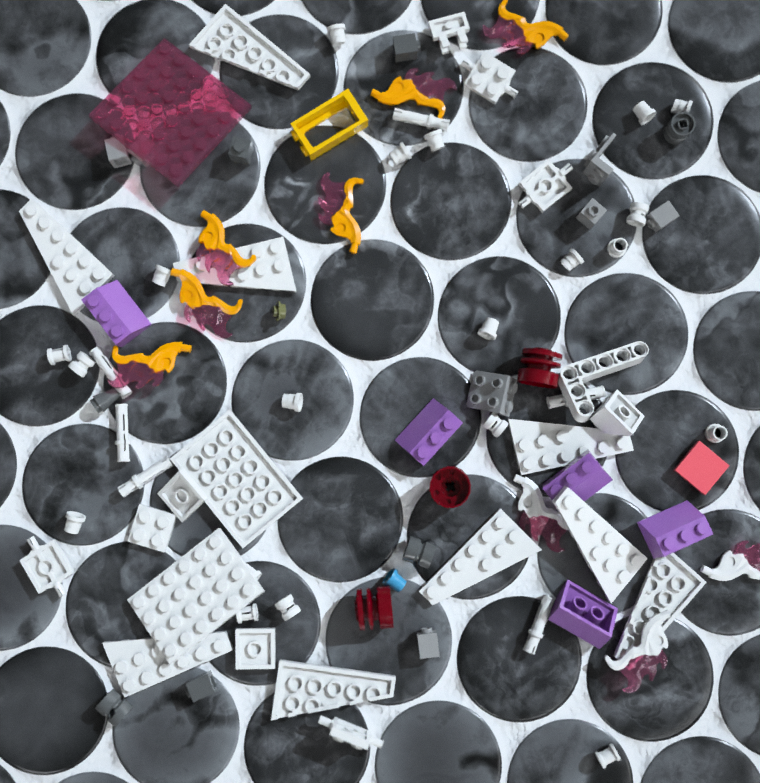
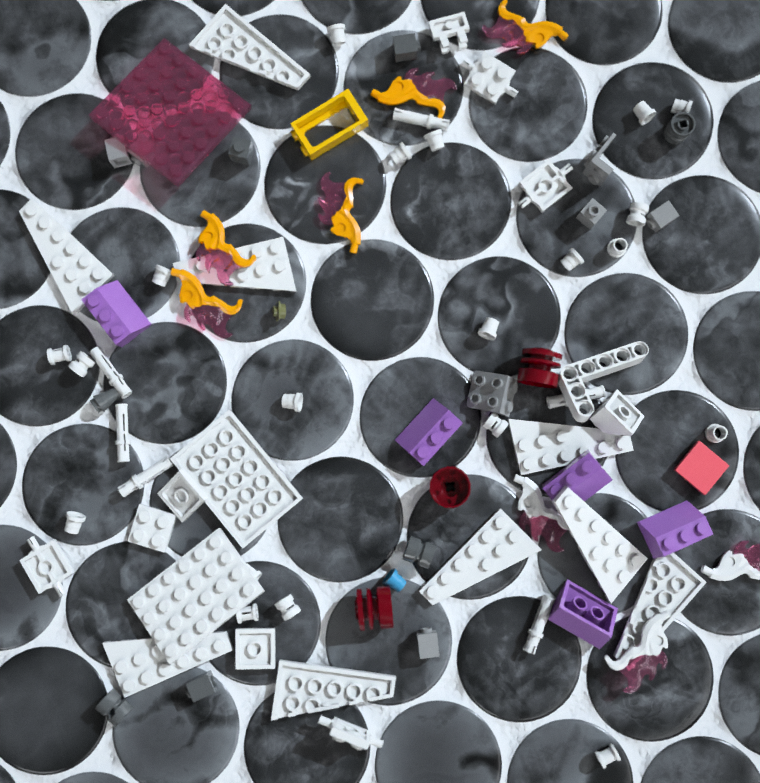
(146, 368): piece -> none

